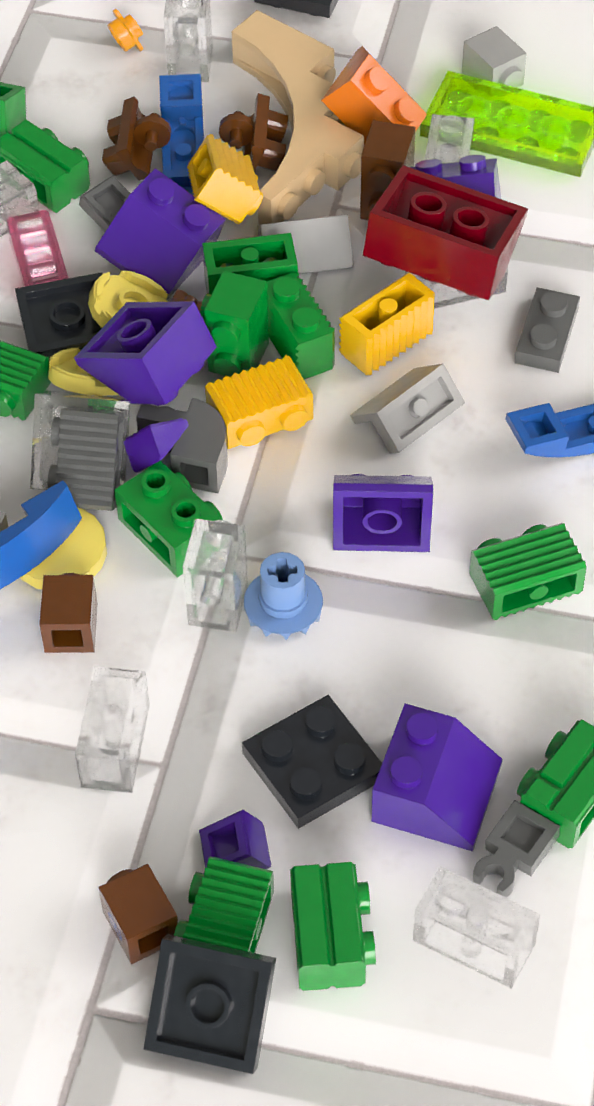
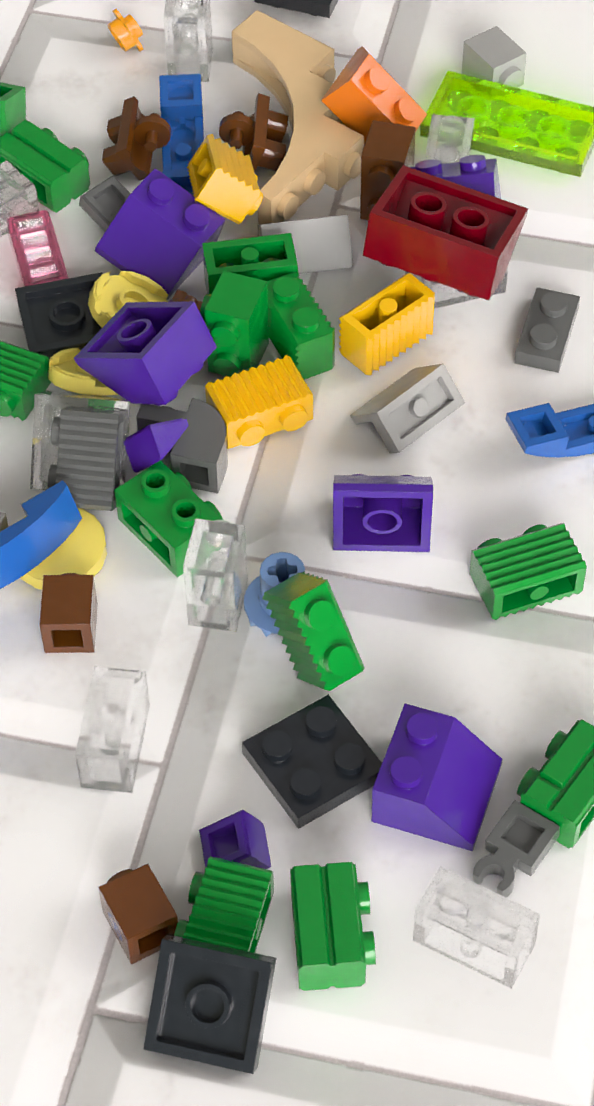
(314, 631): none -> green brick

